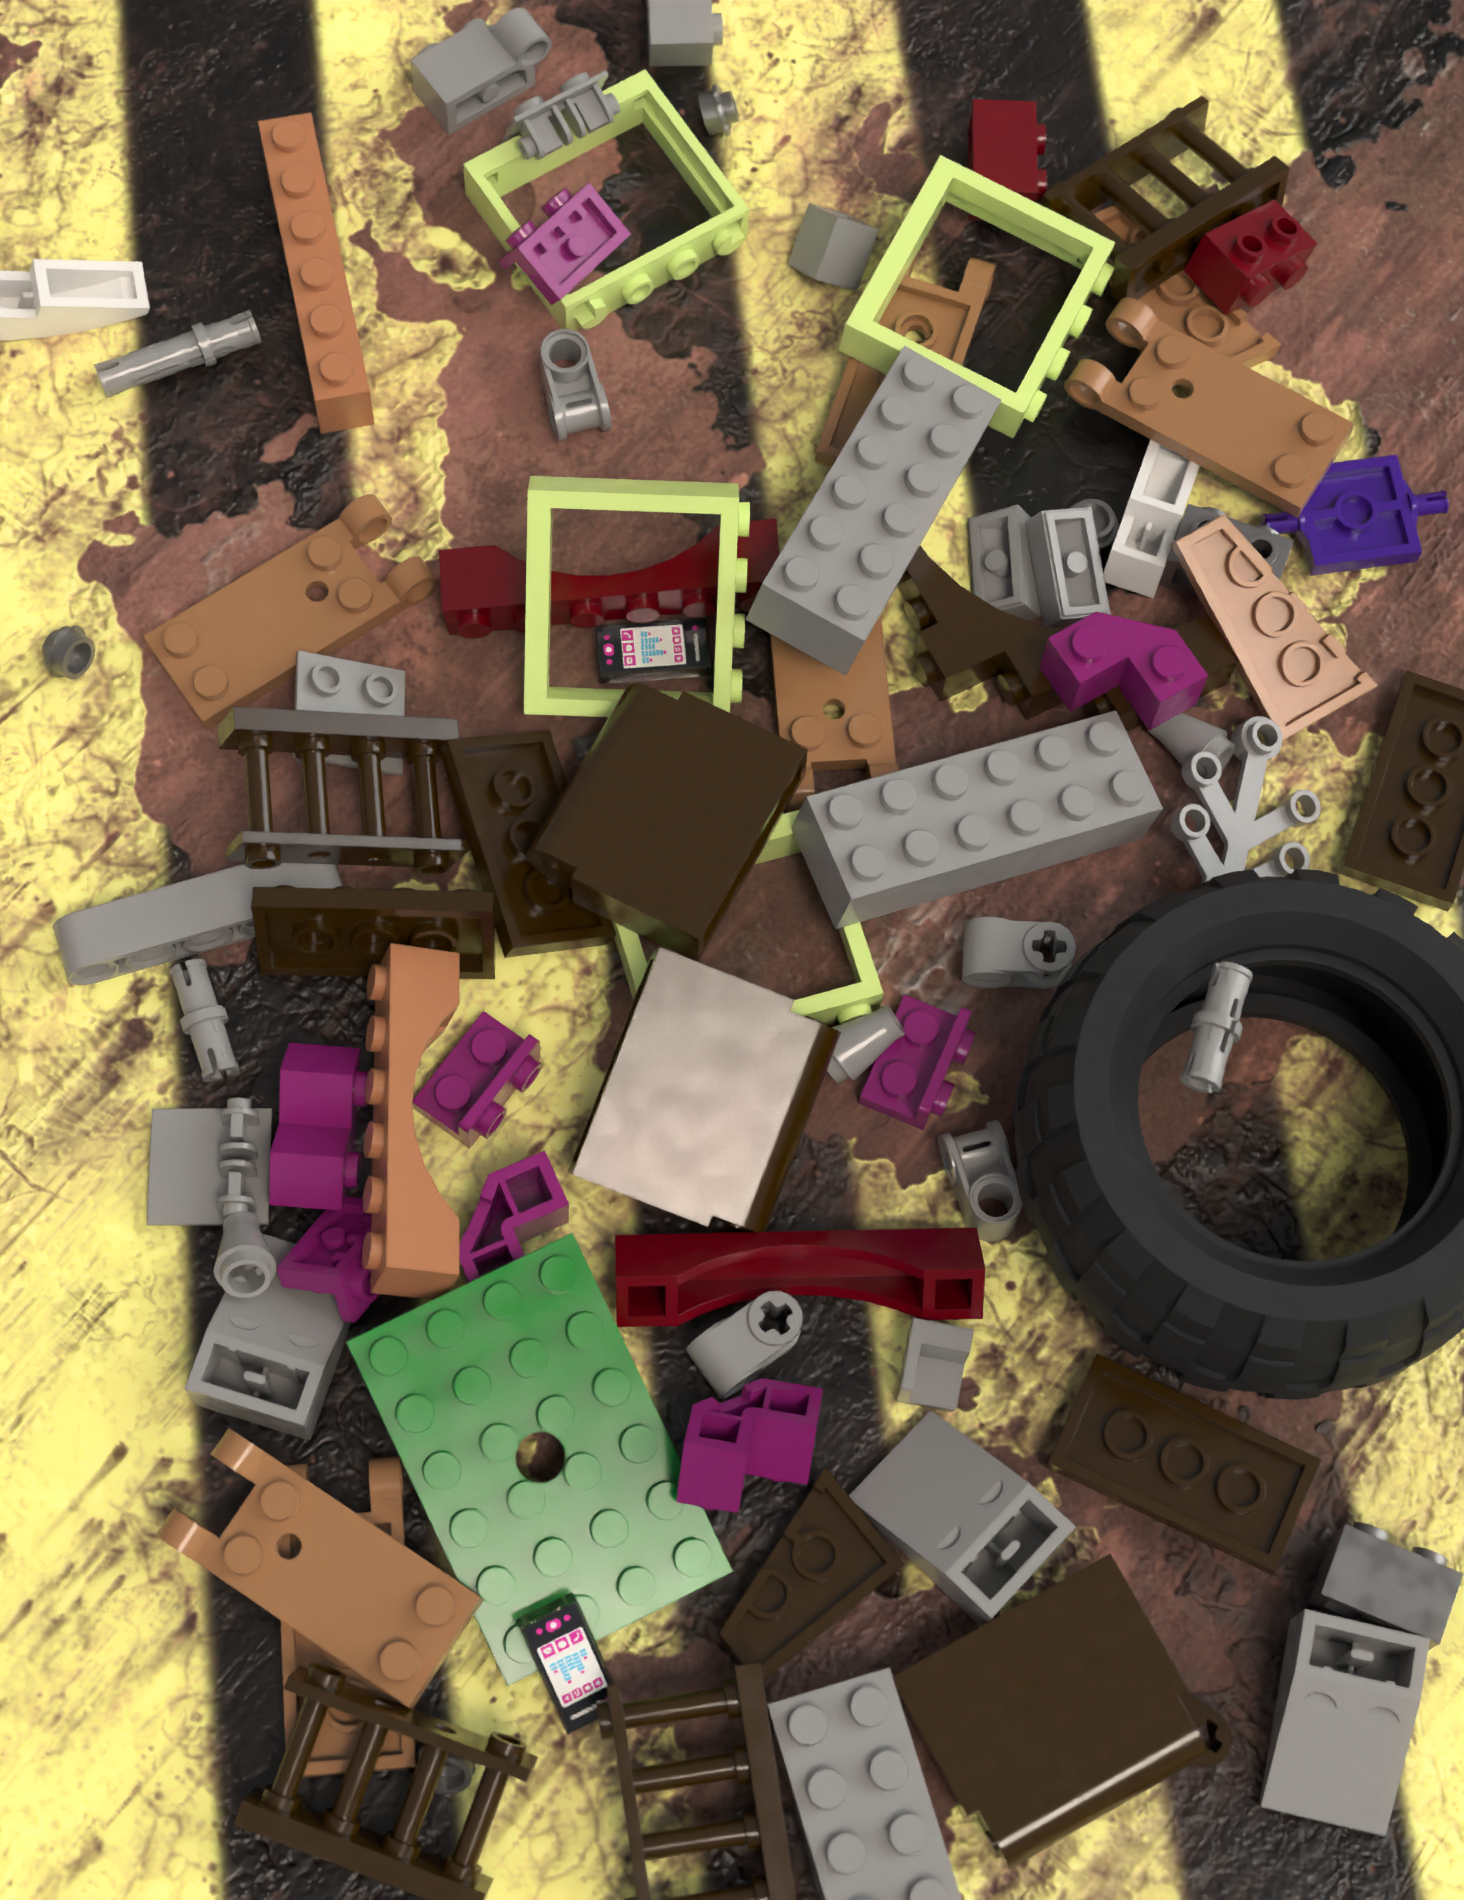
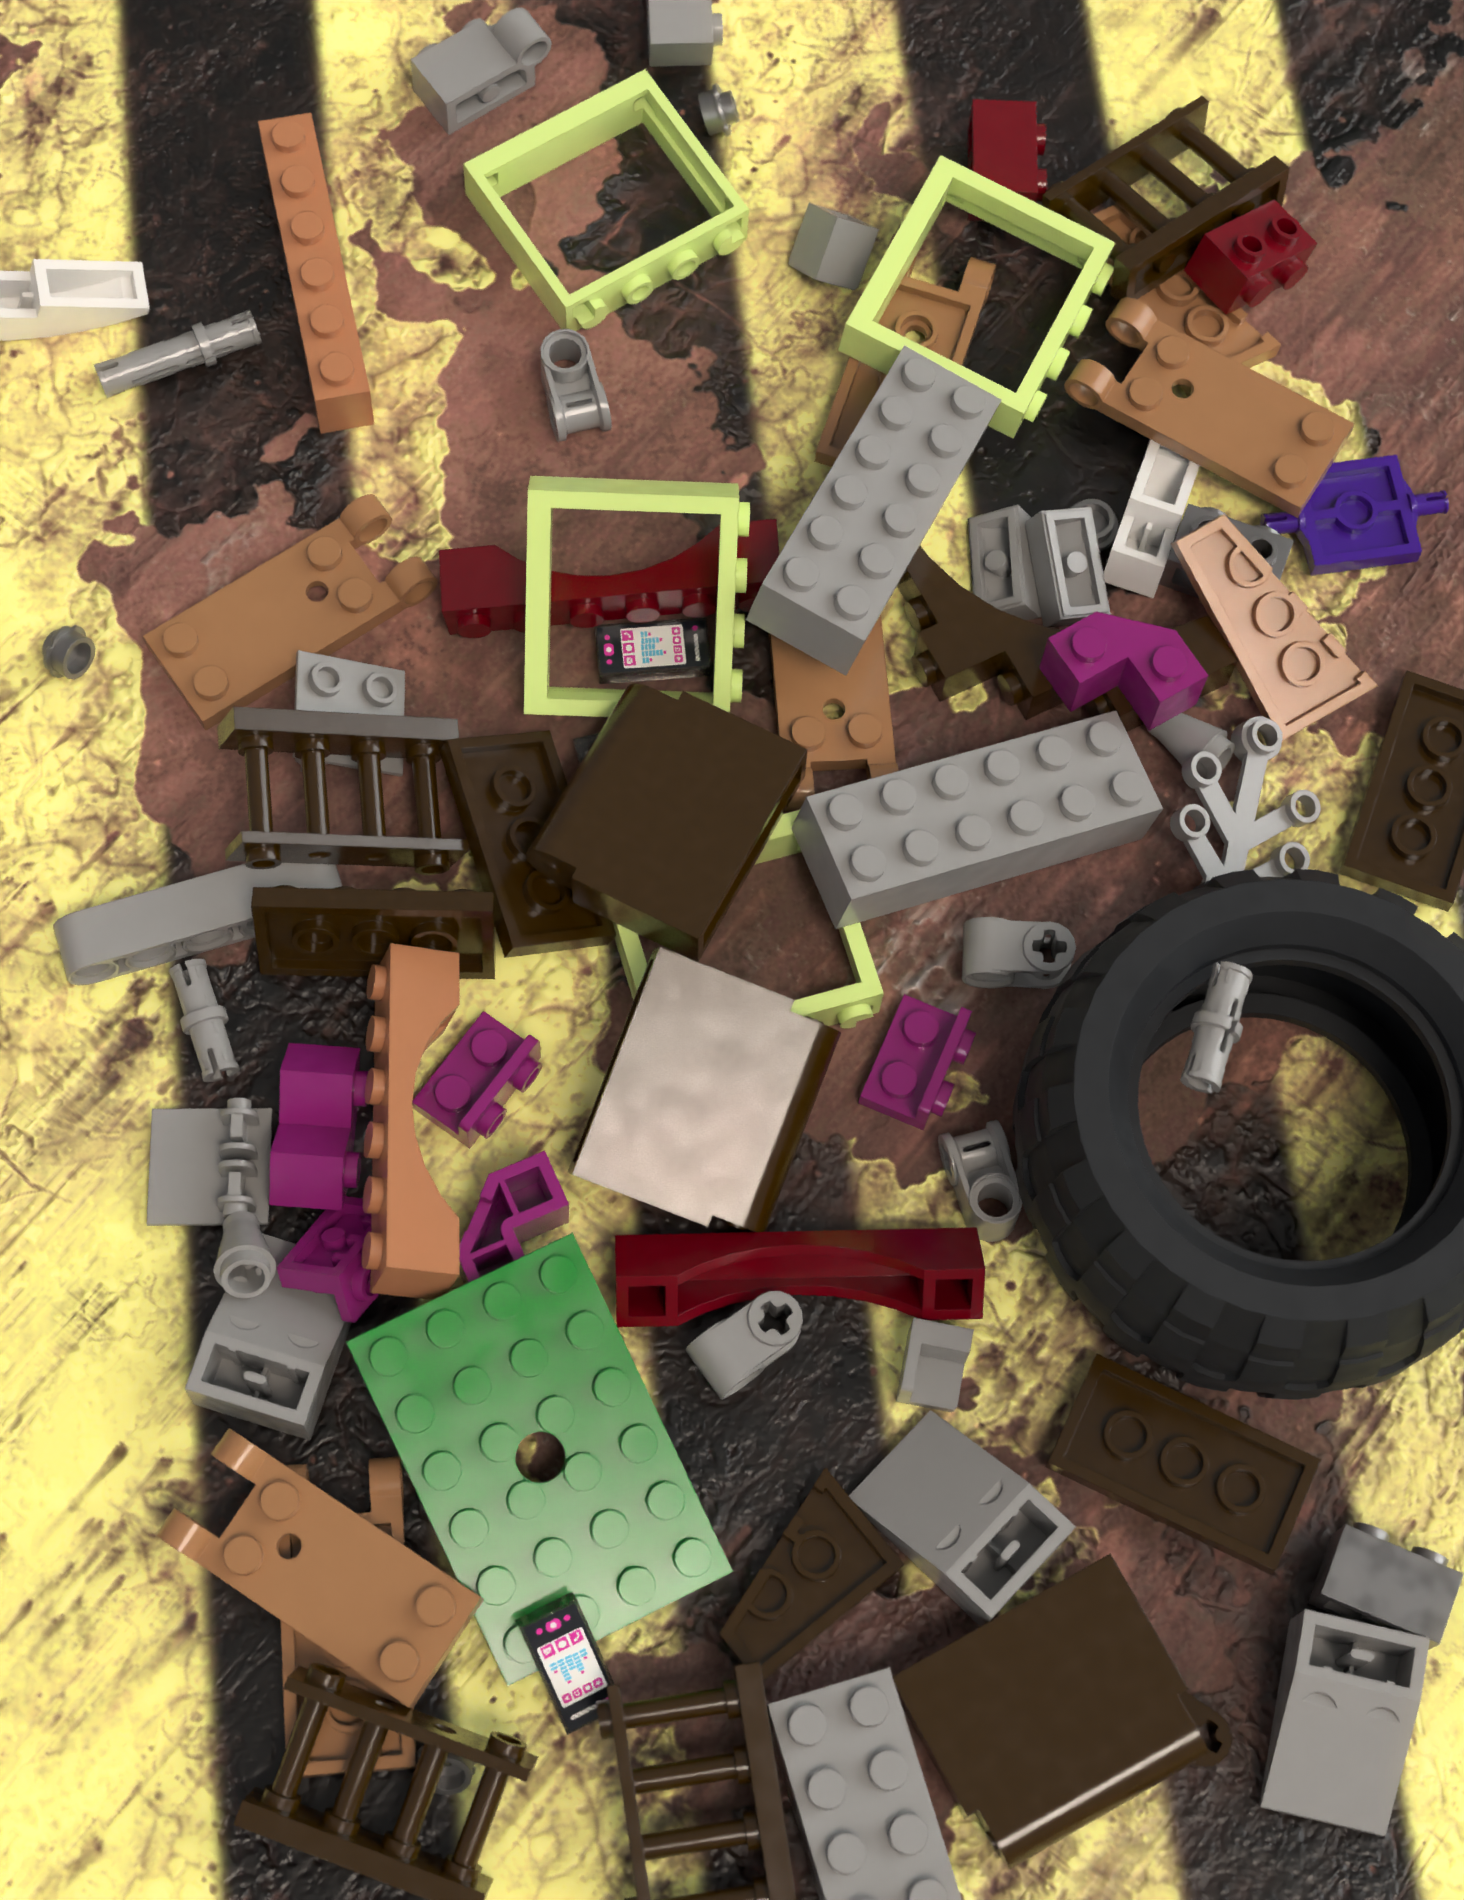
(545, 128): light grey hinge -> none
(566, 243): magenta bracket -> none
(756, 1434): magenta brick -> none
(863, 1042): light grey cone -> none

